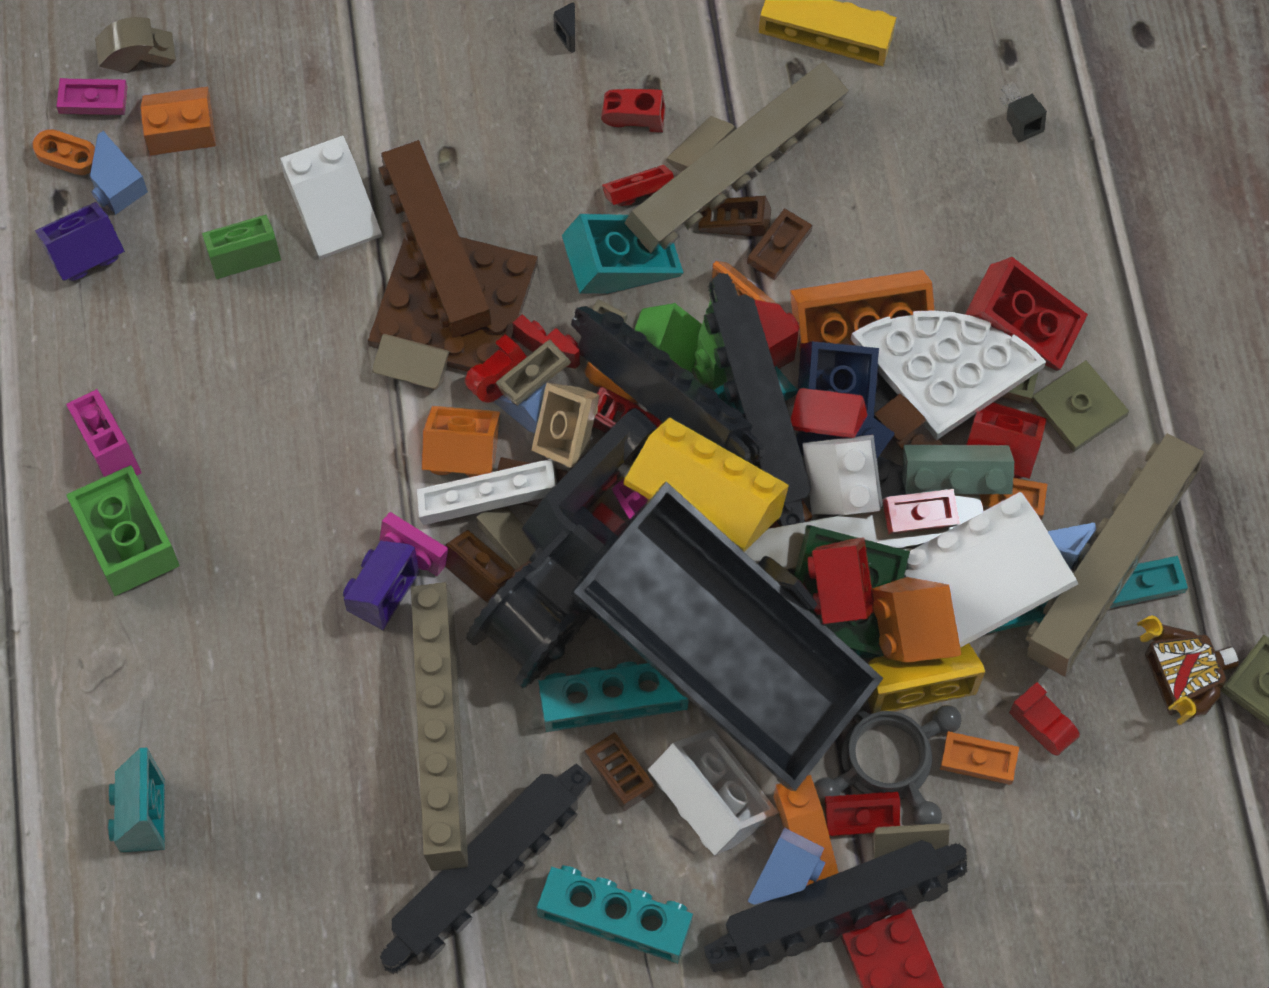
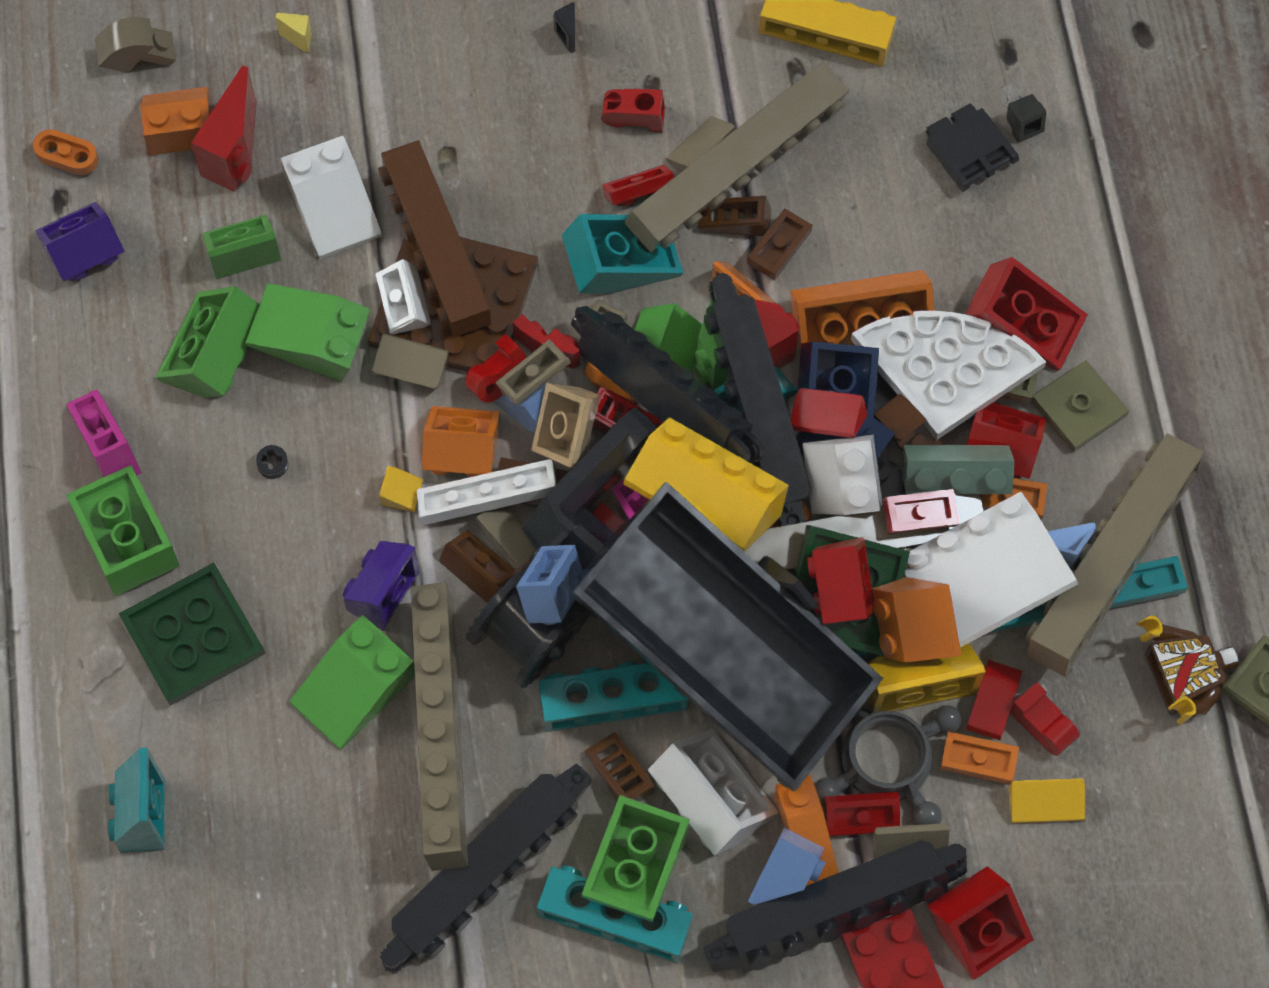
(92, 96): dark pink plate -> none
(114, 176): medium blue slope -> none
(192, 633): none -> dark green plate
(210, 343): none -> bright green slope
(226, 138): none -> red slope
(280, 456): none -> black bush
(295, 29): none -> light yellow slope
(308, 329): none -> bright green slope
(353, 682): none -> bright green slope
(400, 489): none -> yellow slope
(403, 297): none -> white slope
(429, 552): dark pink plate -> none
(549, 583): none -> medium blue brick
(636, 858): none -> bright green slope
(969, 146): none -> black plate
(981, 922): none -> red slope
(994, 700): none -> red slope
(1047, 800): none -> yellow slope

